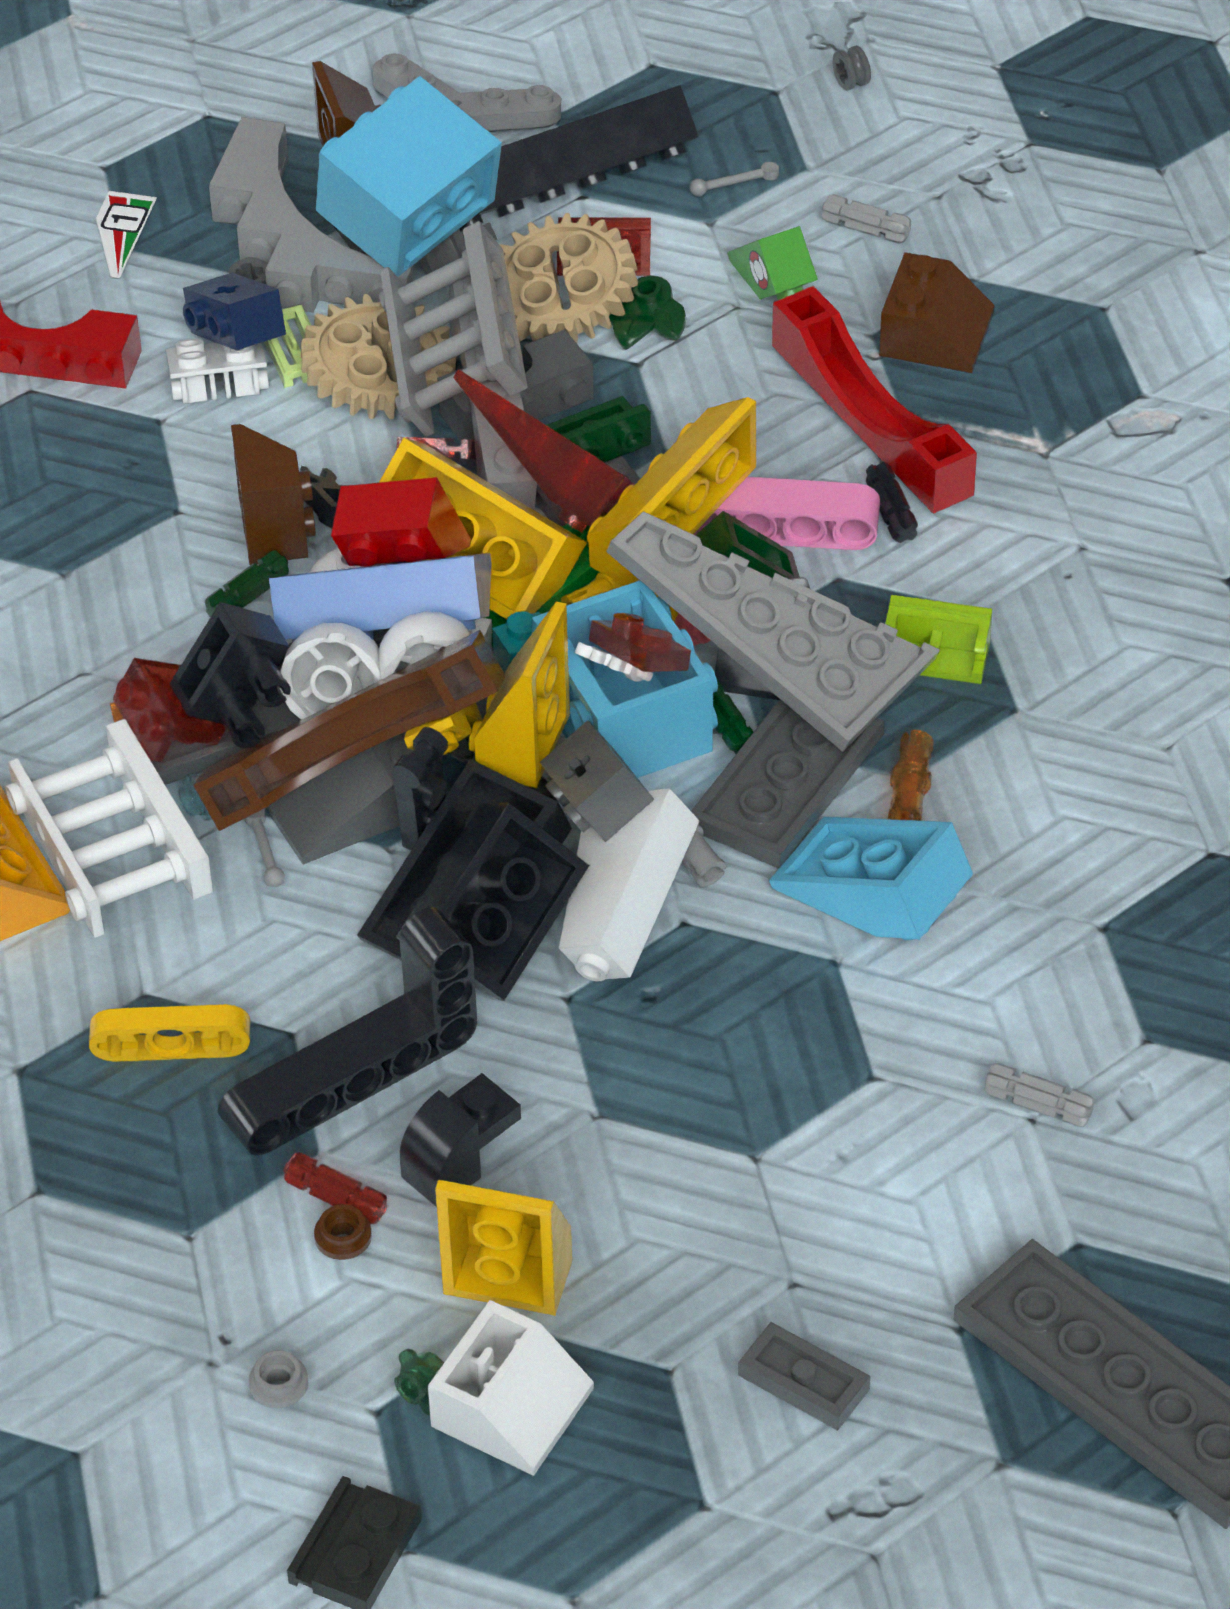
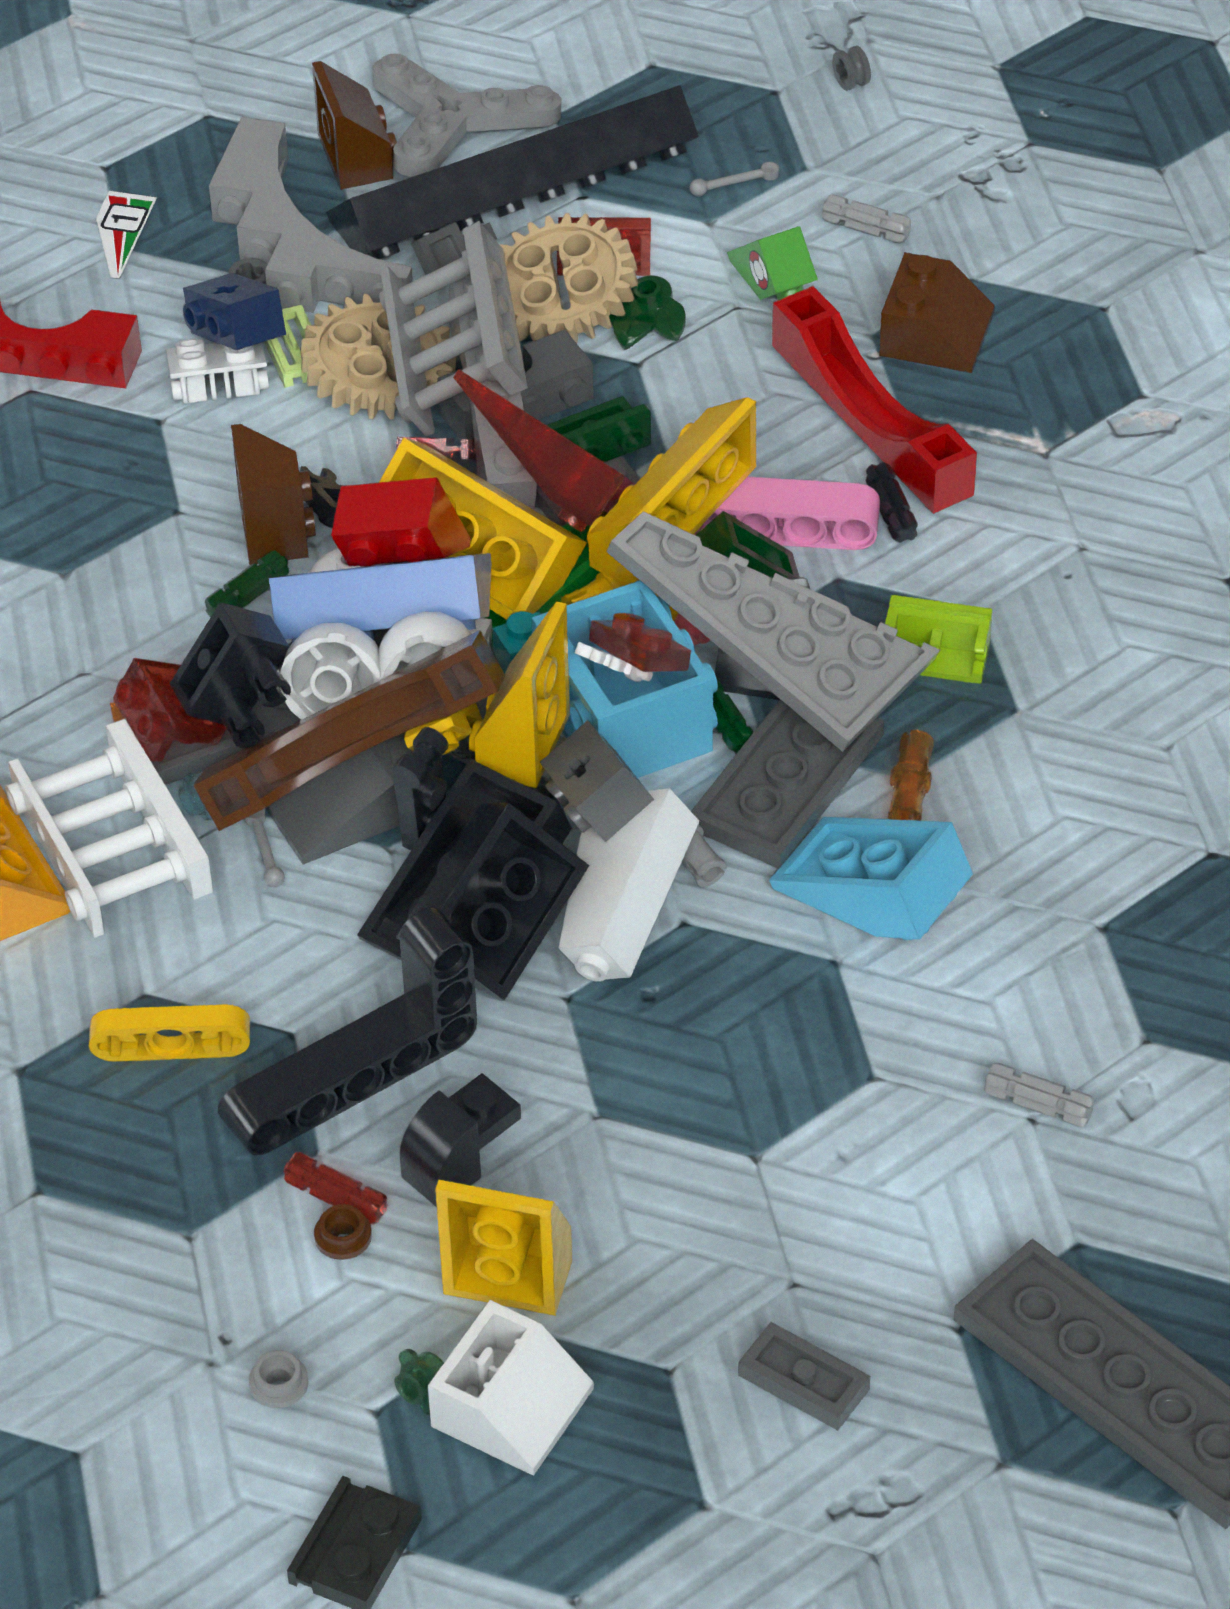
(407, 175): medium azure container -> none

